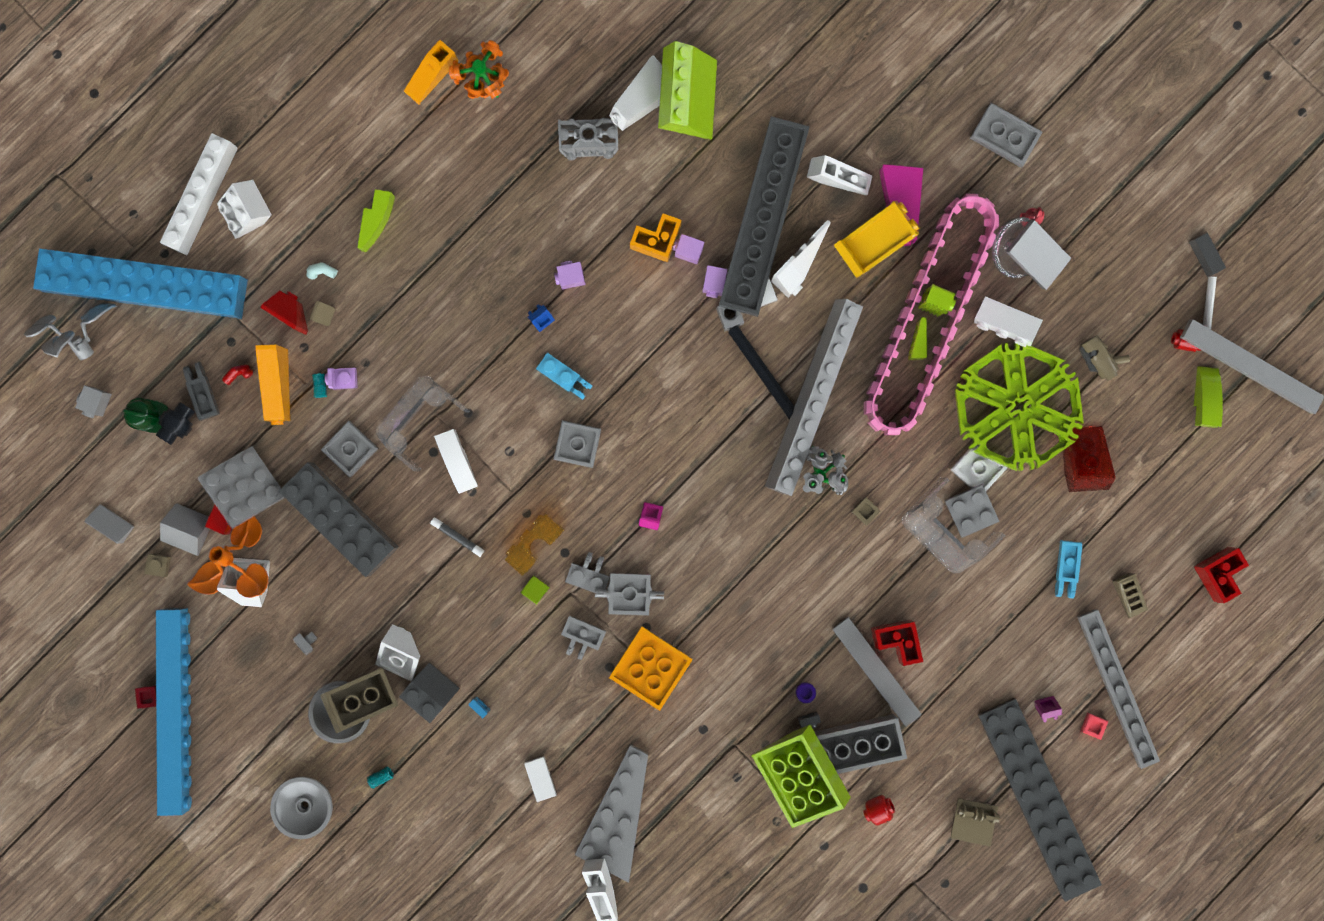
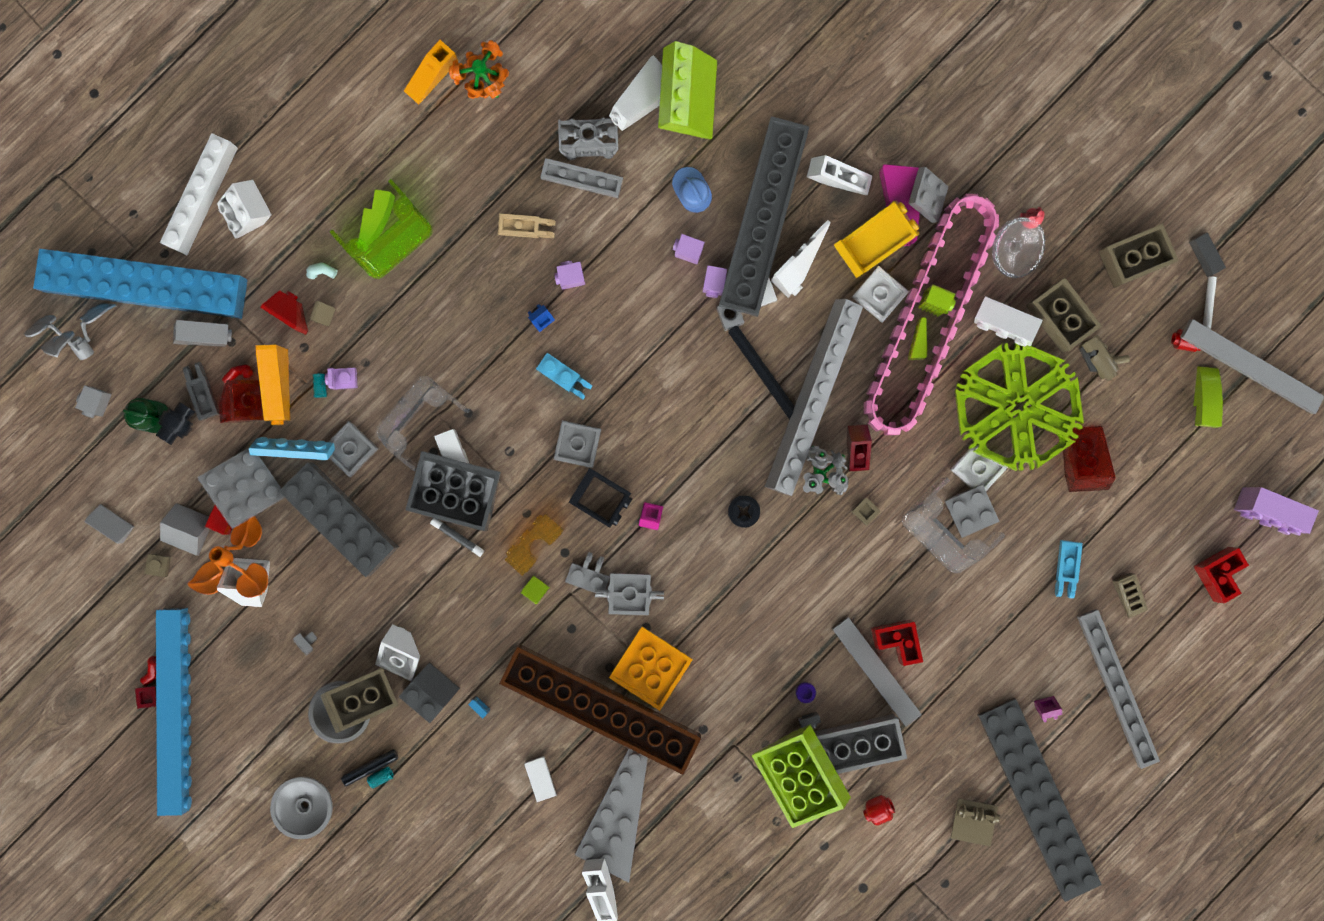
(151, 675): none -> red arm
(201, 333): none -> light grey slope
(241, 402): none -> clear red slope
(292, 448): none -> medium azure plate
(369, 767): none -> black axle
(394, 244): none -> clear neon green windscreen
(453, 491): none -> dark grey slope
(524, 226): none -> tan hinge
(581, 178): none -> light grey plate
(583, 486): none -> black window
(583, 633): light grey hinge -> none
(601, 709): none -> reddish brown brick
(658, 243): light orange brick -> none
(692, 189): none -> medium blue piece
(743, 501): none -> black gear
(858, 447): none -> dark red slope
(880, 294): none -> white plate
(928, 194): none -> light grey plate
(1006, 135): light grey tile -> none
(1038, 254): tile -> none
(1064, 315): none -> dark tan brick
(1094, 726): coral tile -> none
(1138, 255): none -> dark tan brick
(1275, 511): none -> lavender brick

